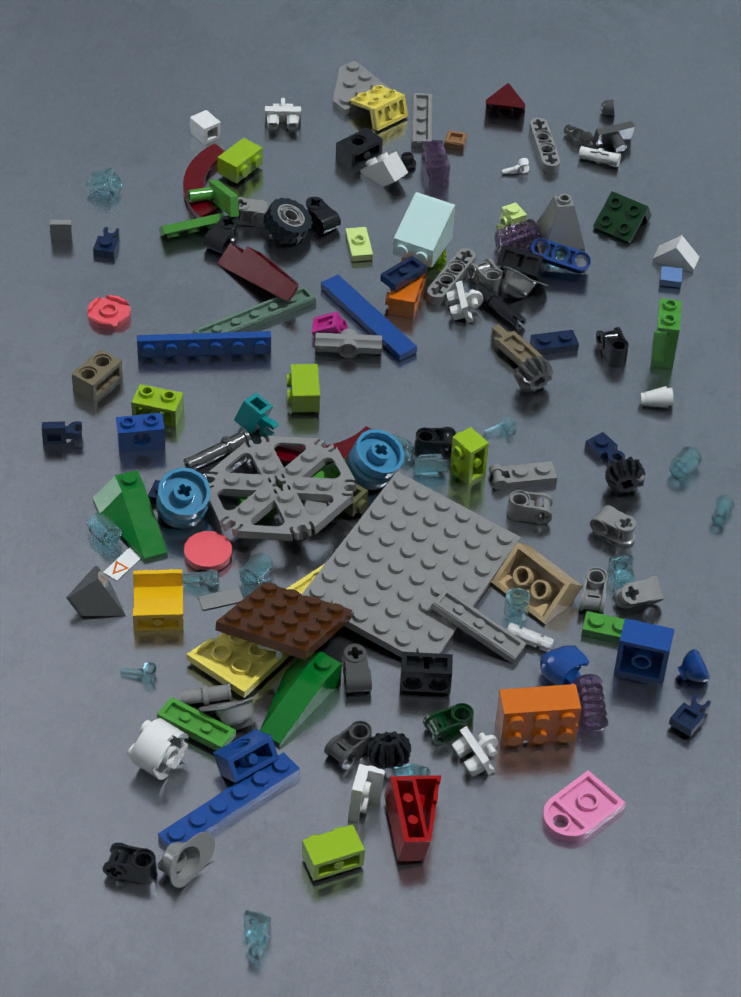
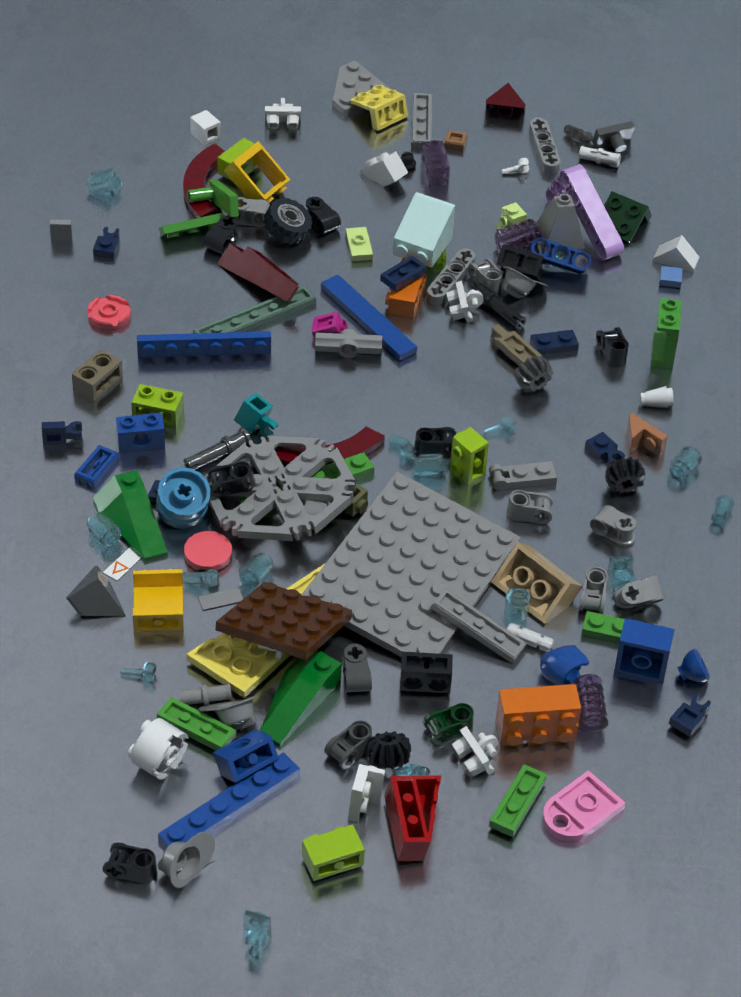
(100, 467): none -> blue tile
(232, 478): none -> black piece
(266, 165): none -> yellow window
(304, 388): lime brick -> none
(358, 148): black brick -> none
(375, 459): dark azure wheel -> none
(518, 800): none -> bright green plate
(589, 209): none -> lavender beam
(607, 107): dark grey hinge -> none
(642, 433): none -> nougat slope

